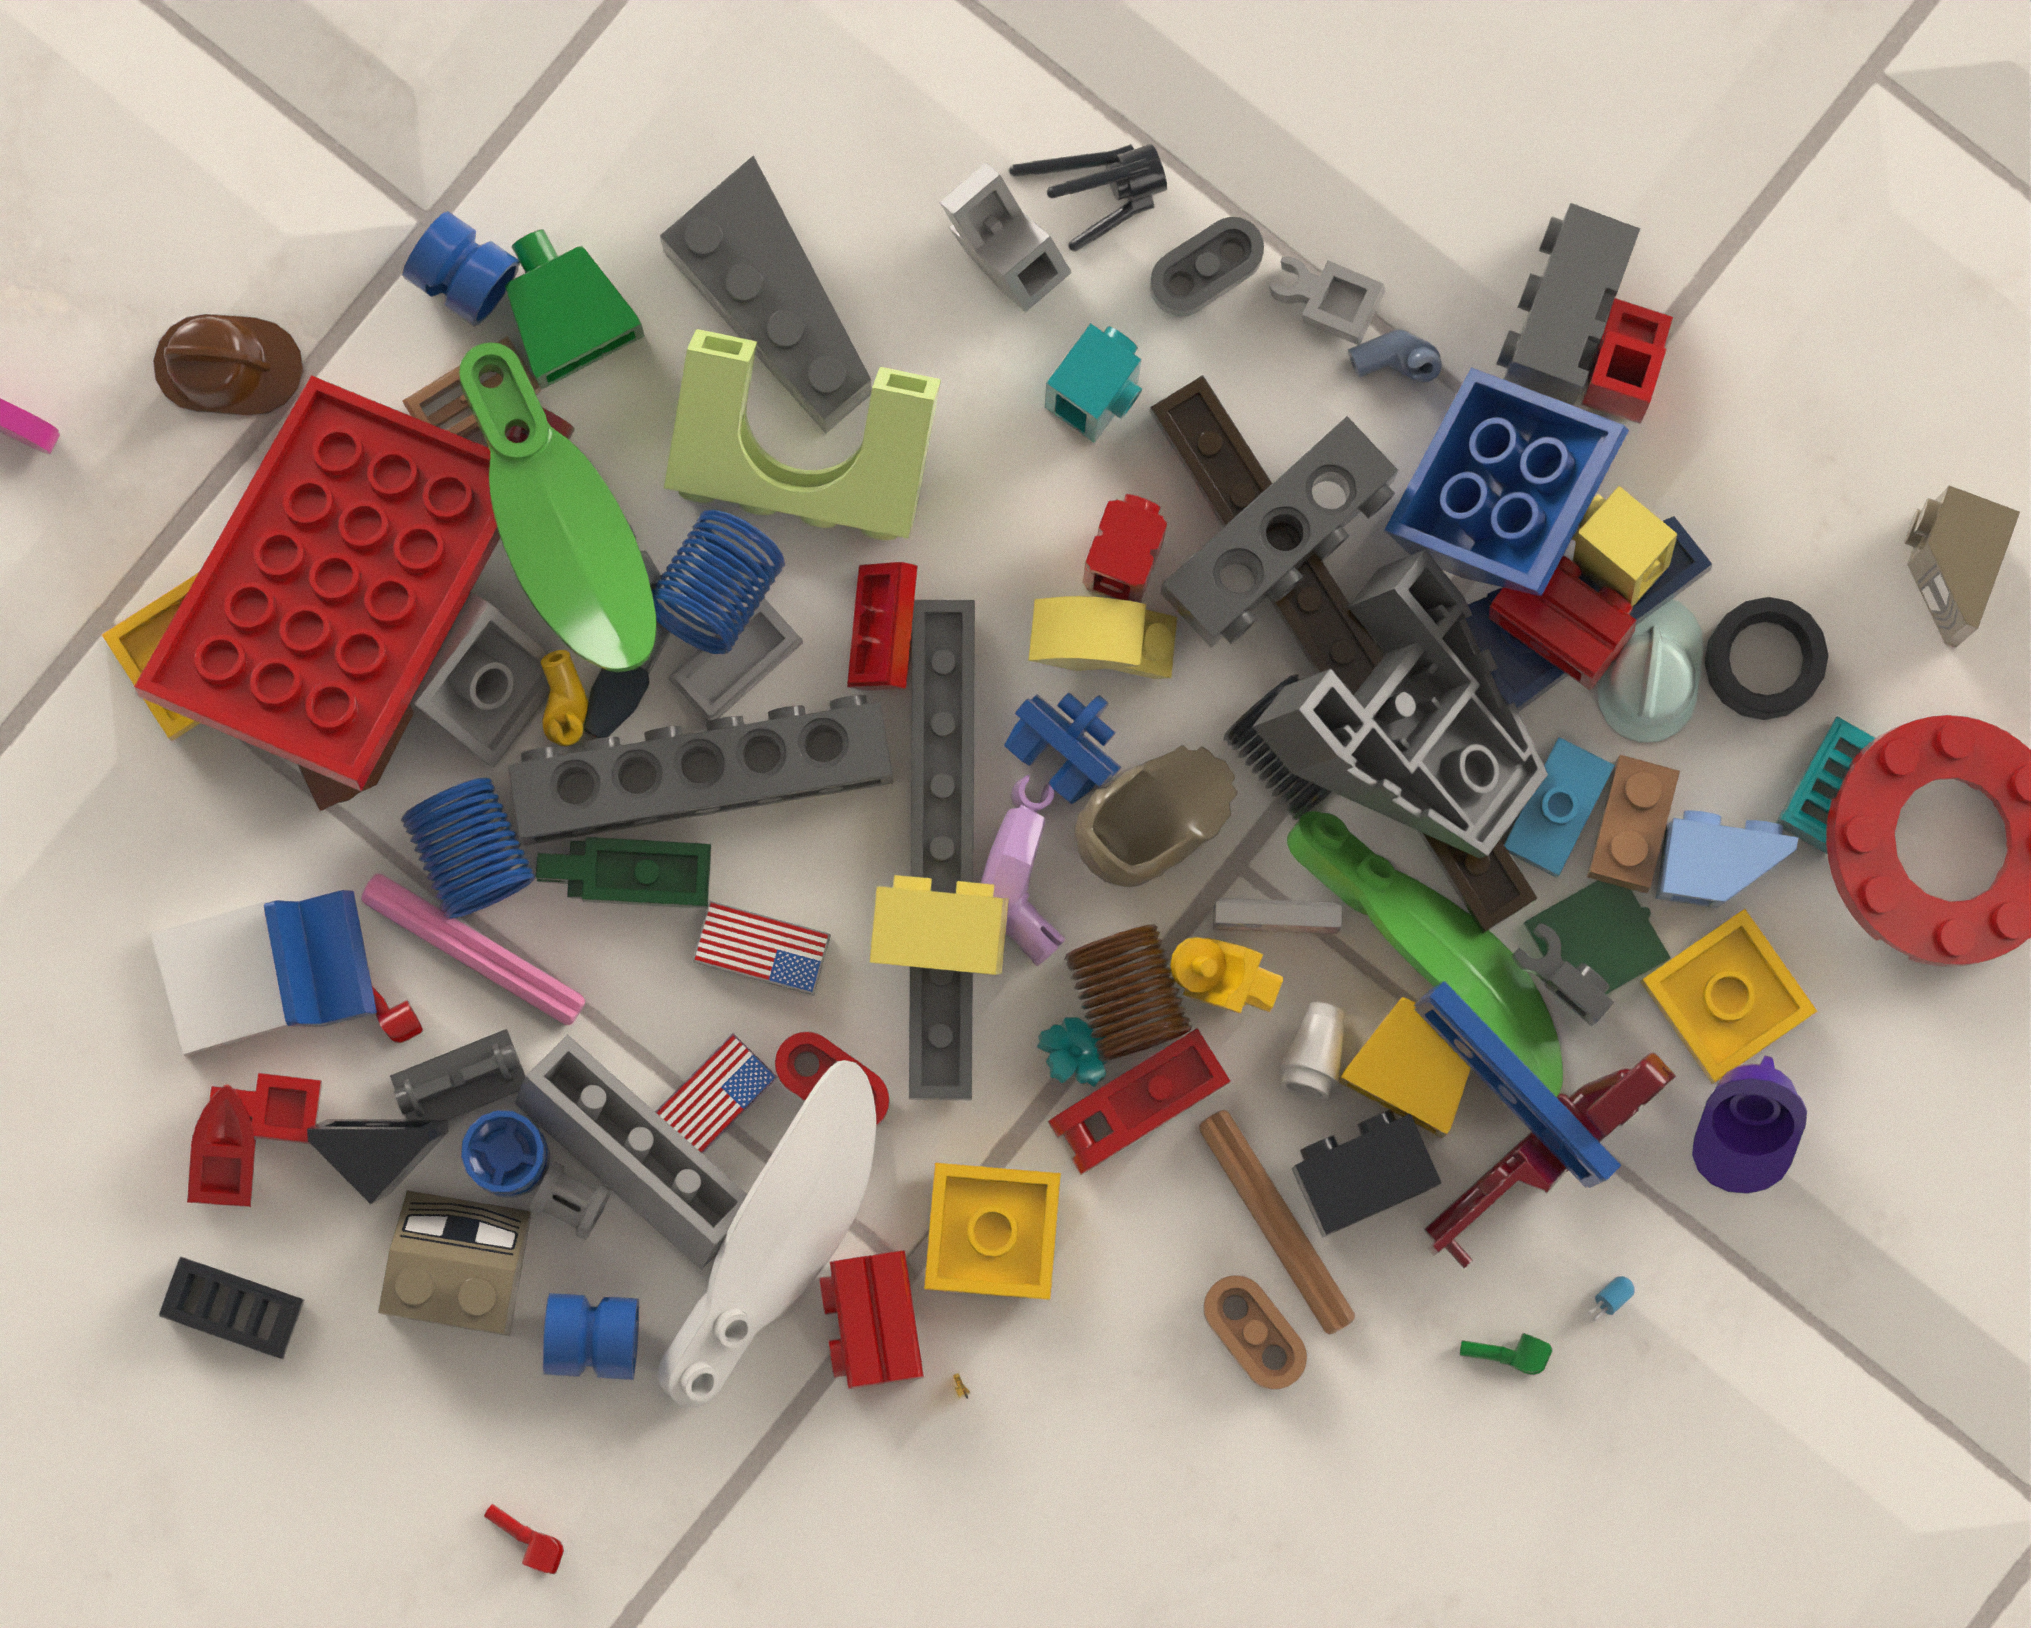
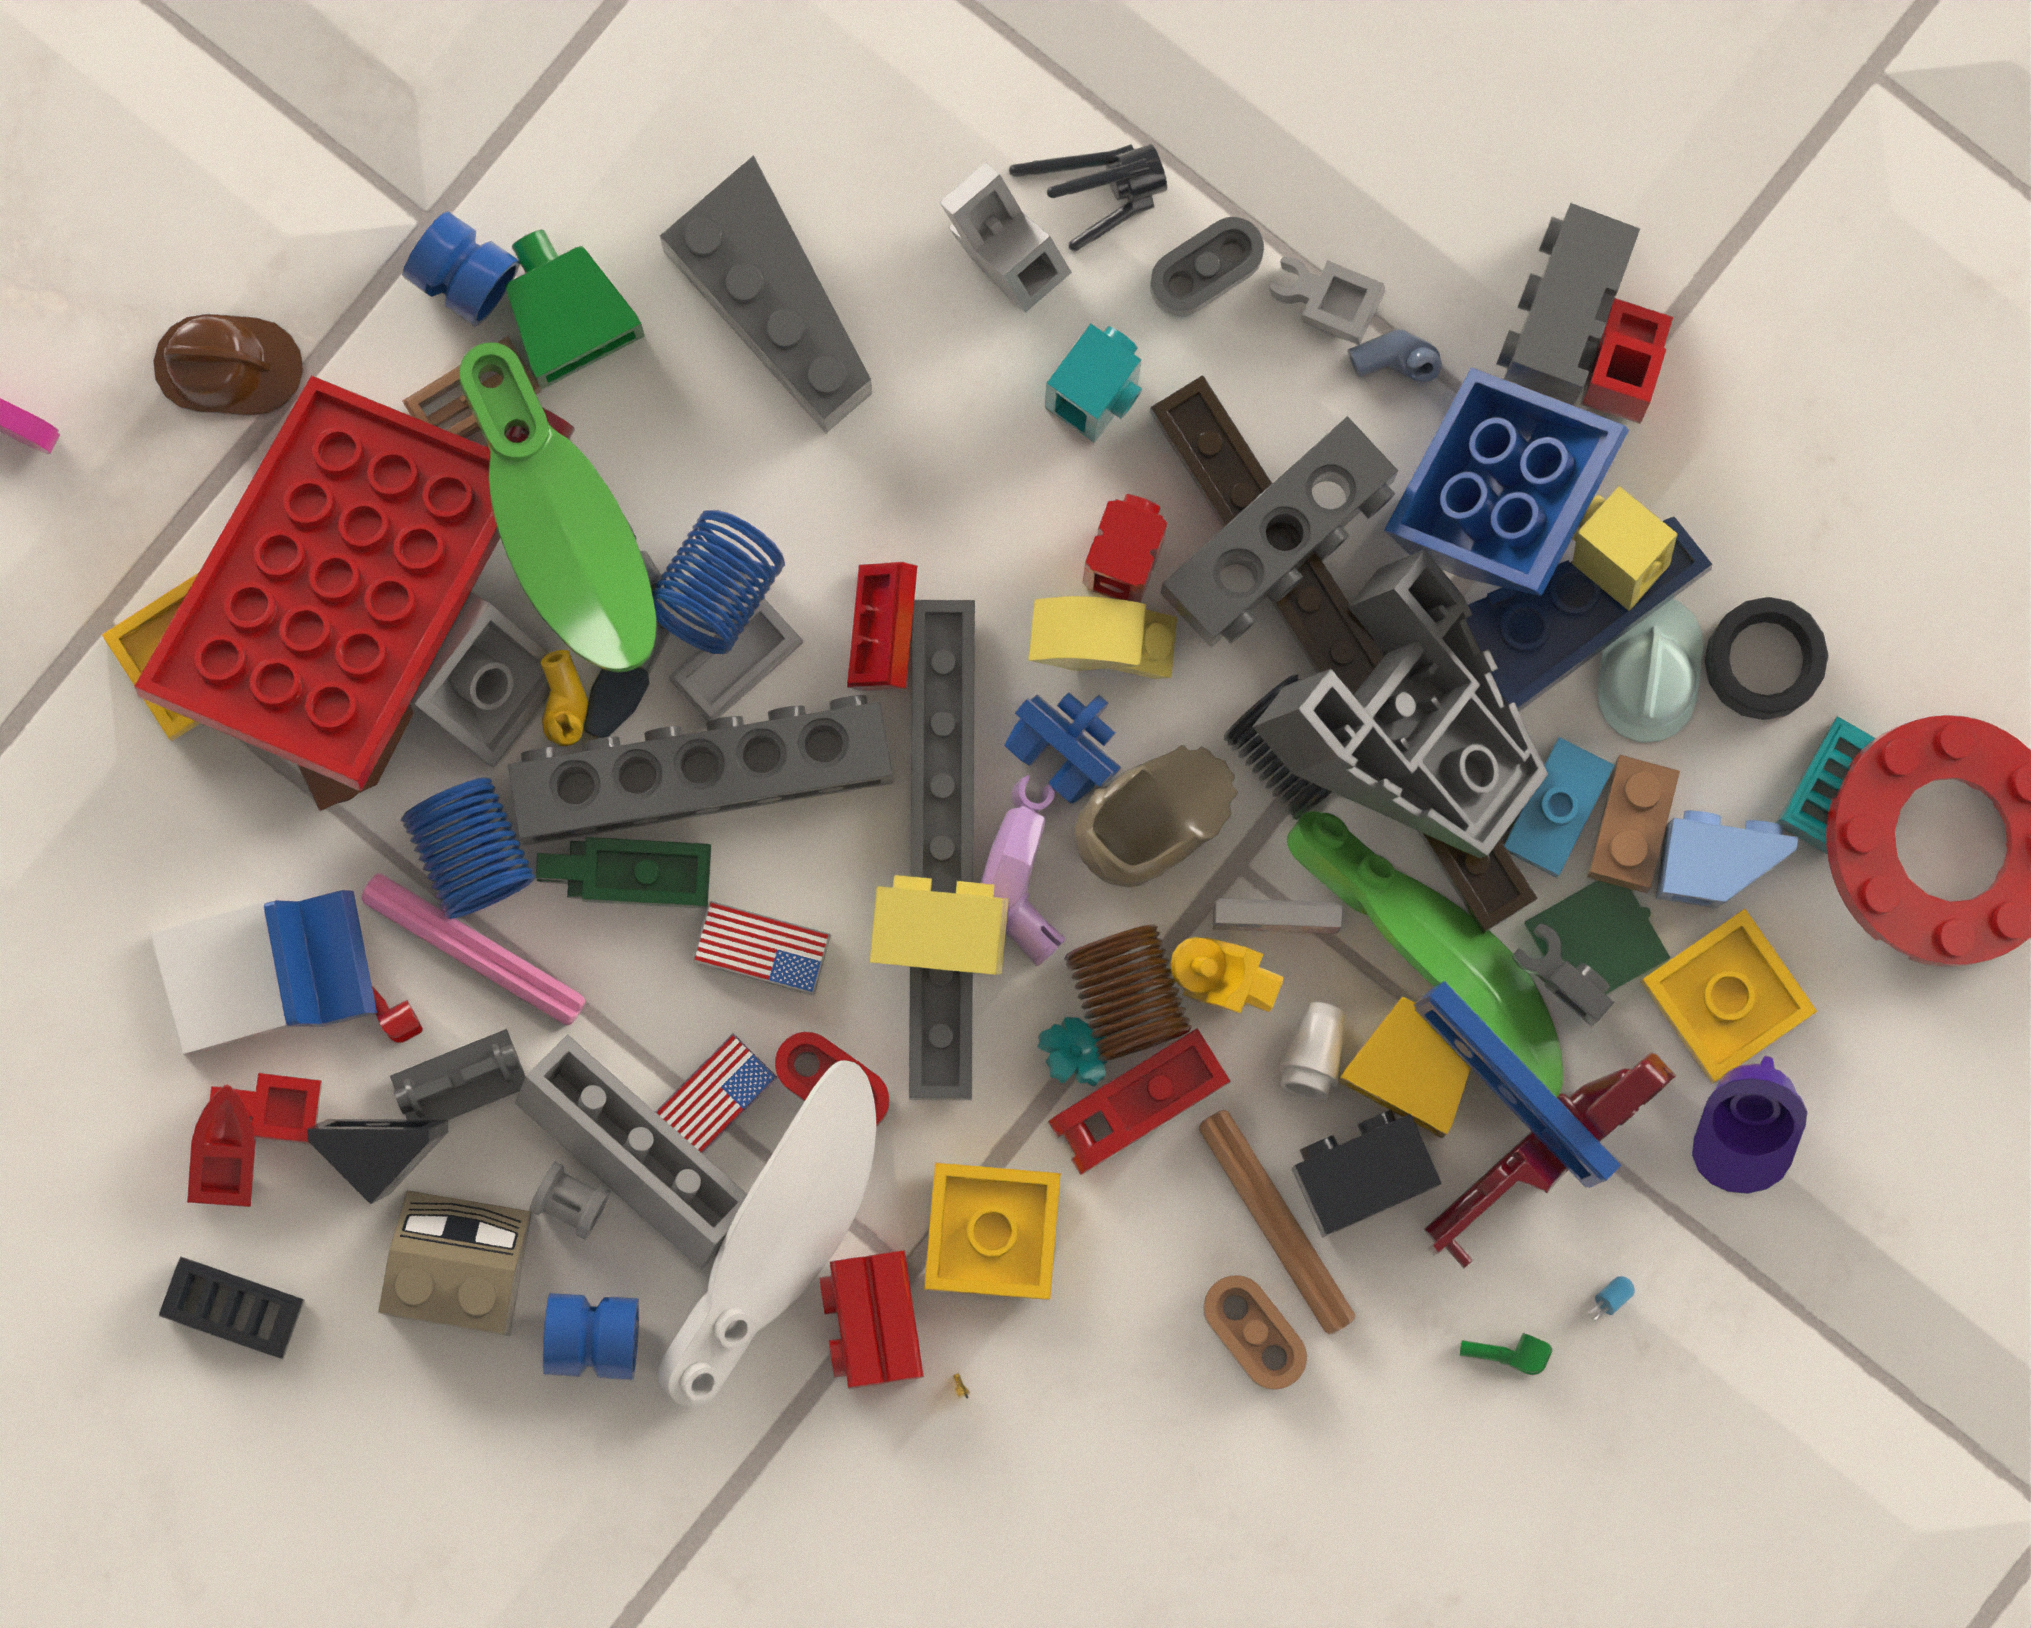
(505, 1154): blue wheel -> none
(543, 1551): red hand -> none
(720, 459): yellowish green arch -> none
(1568, 623): red brick -> none
(1958, 557): dark tan slope -> none

